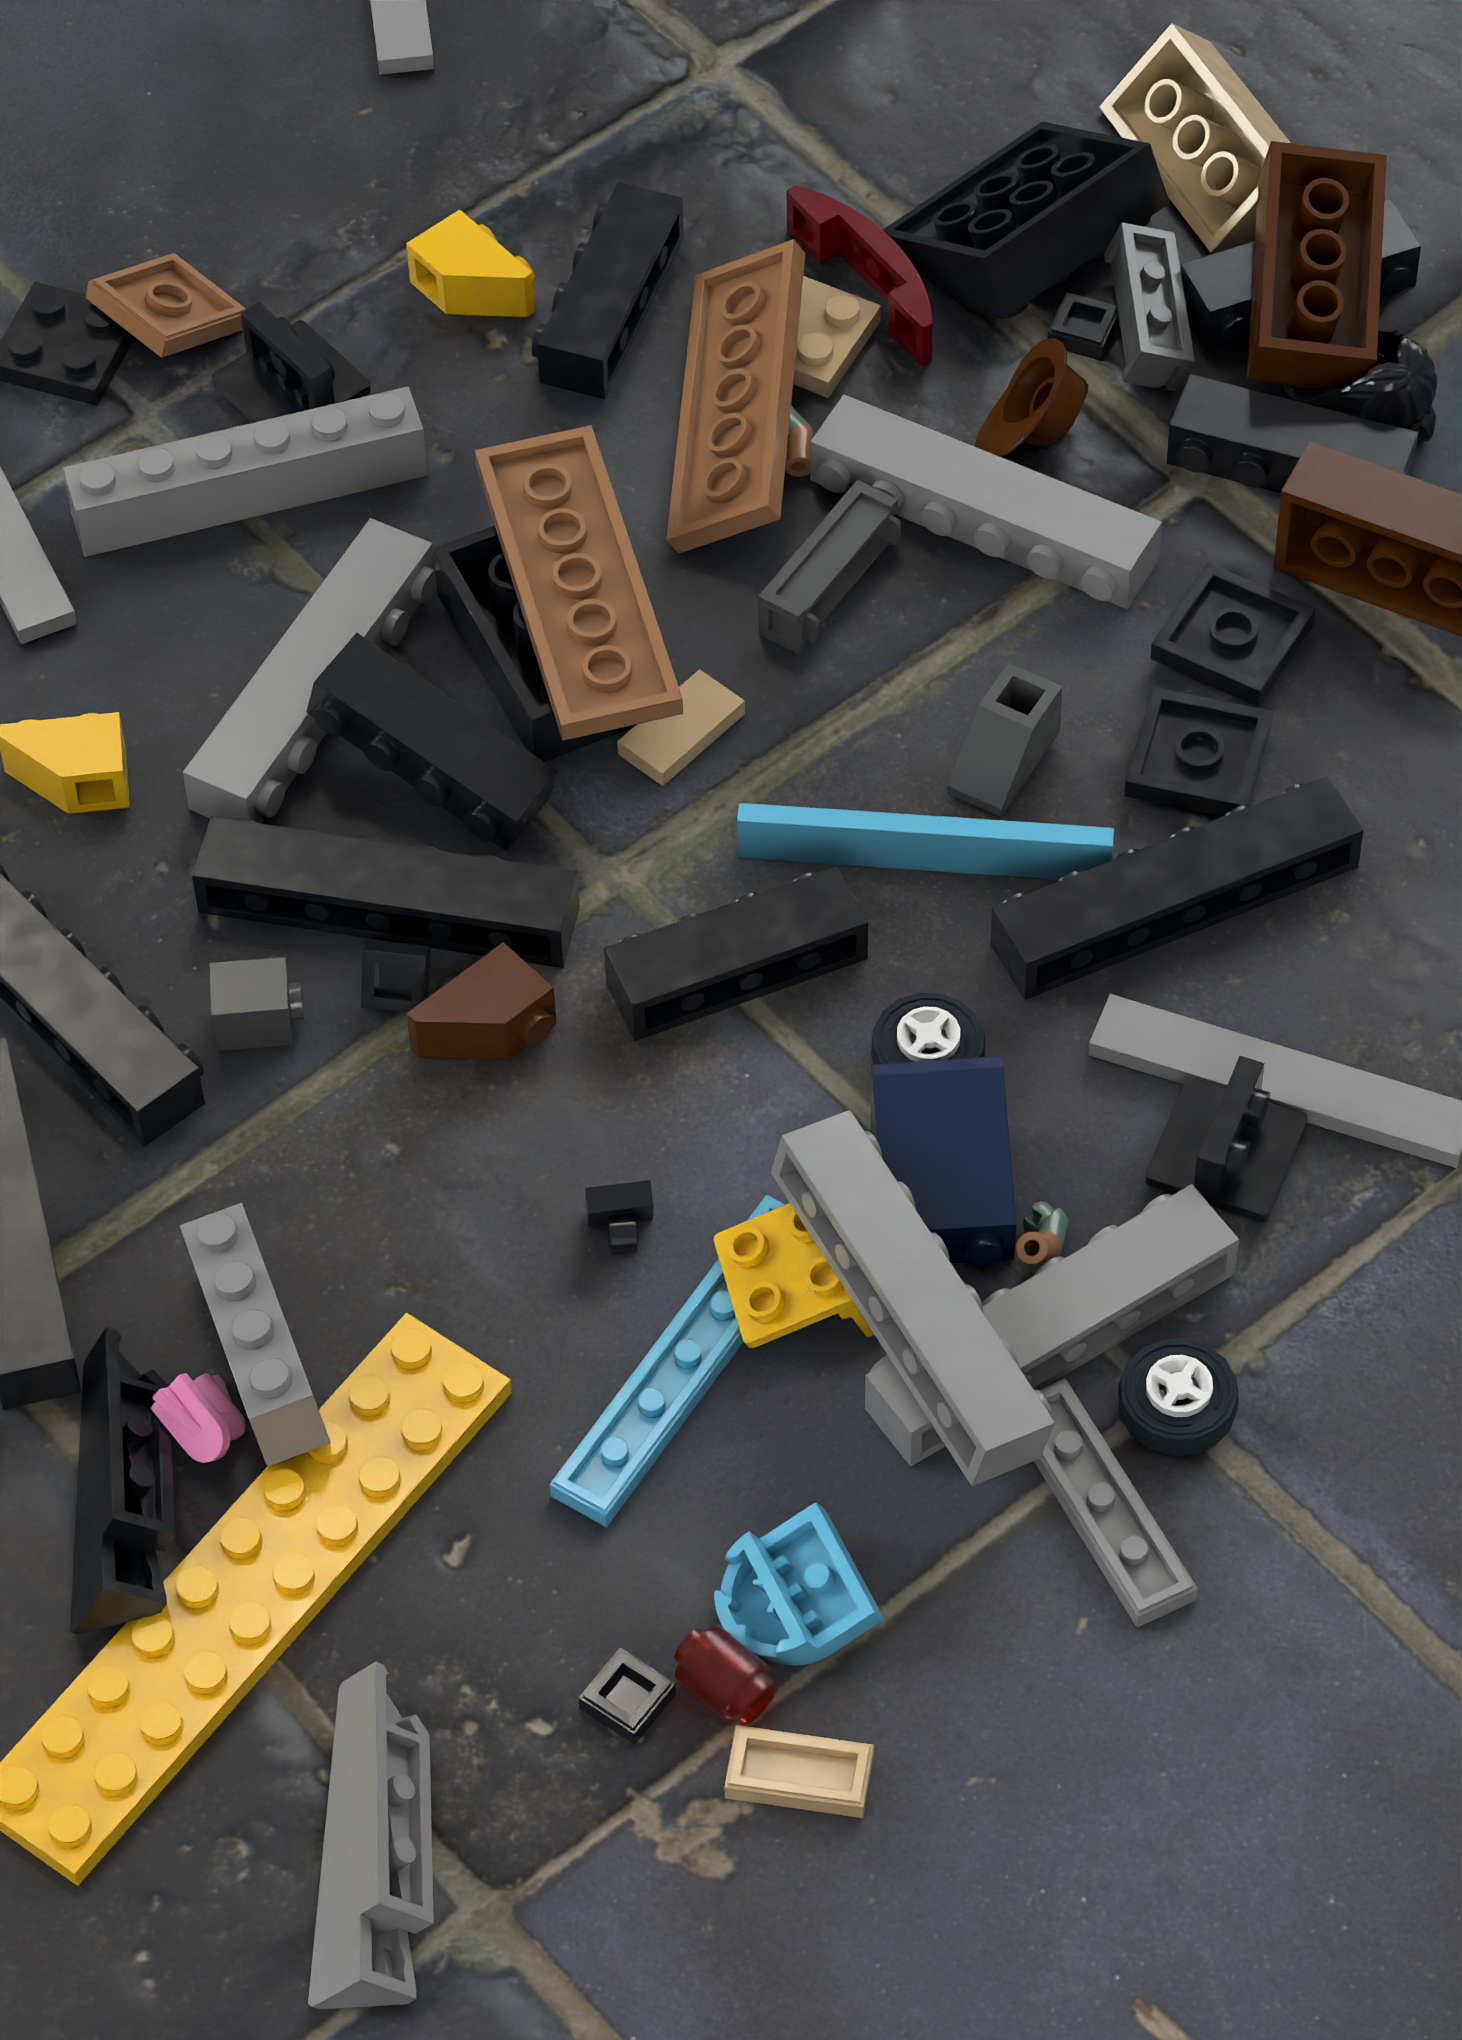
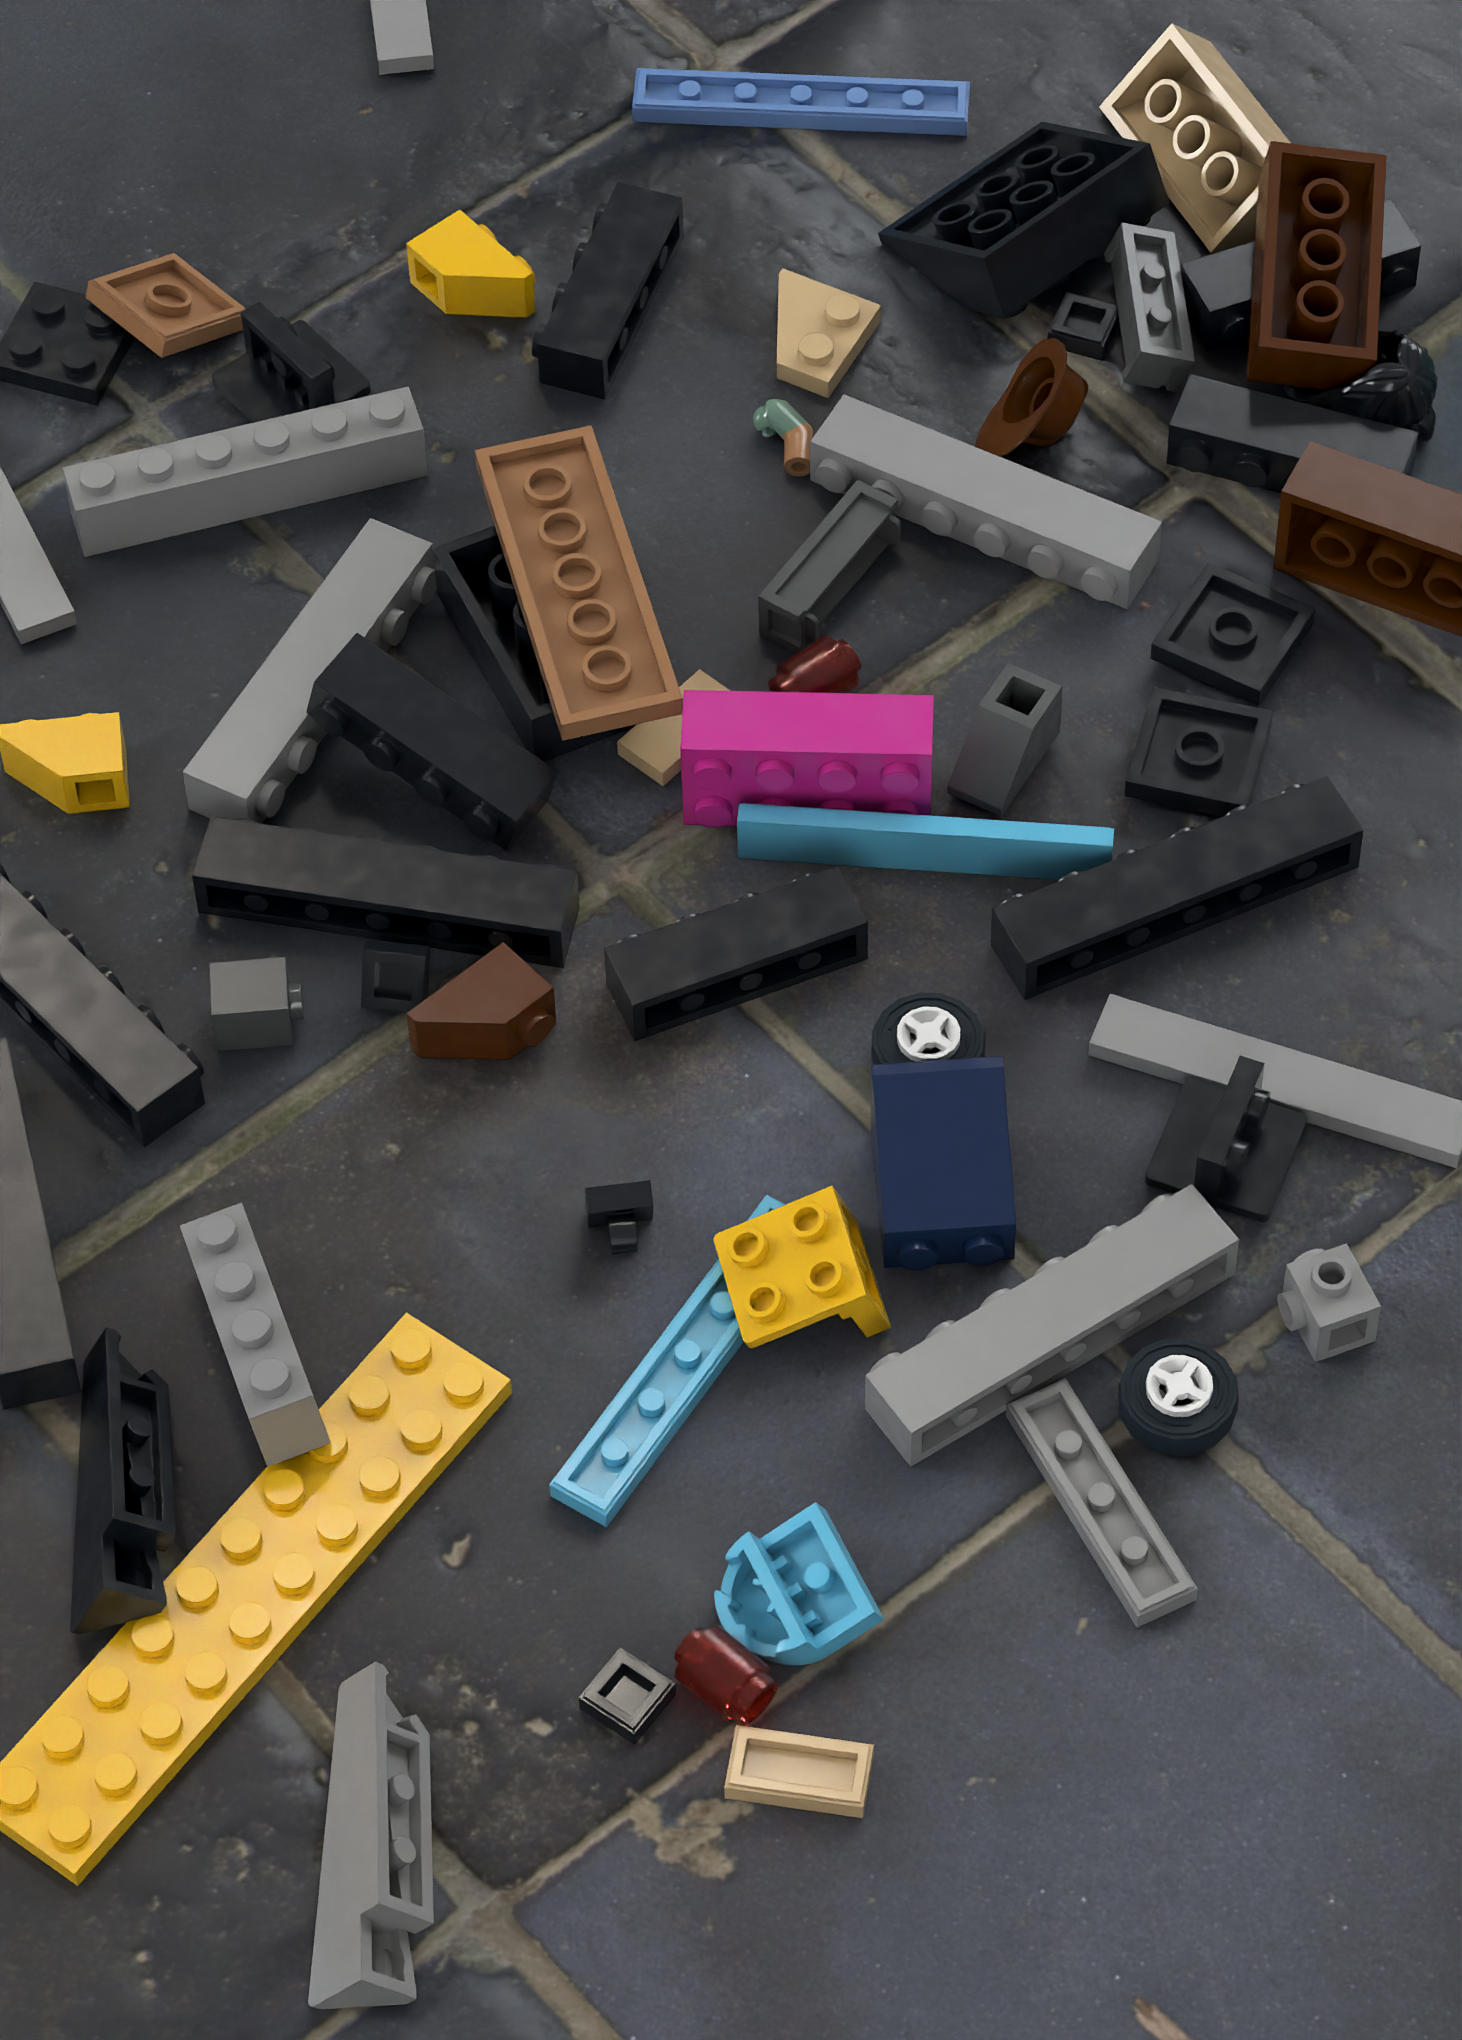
(199, 1415): bright pink piece -> none
(736, 397): medium nougat plate -> none
(801, 101): none -> medium blue tile
(804, 752): none -> dark pink brick
(819, 668): none -> clear red brick
(833, 228): dark red slope -> none
(913, 1297): light grey brick -> none
(1044, 1235): arm -> none
(1329, 1302): none -> light grey brick

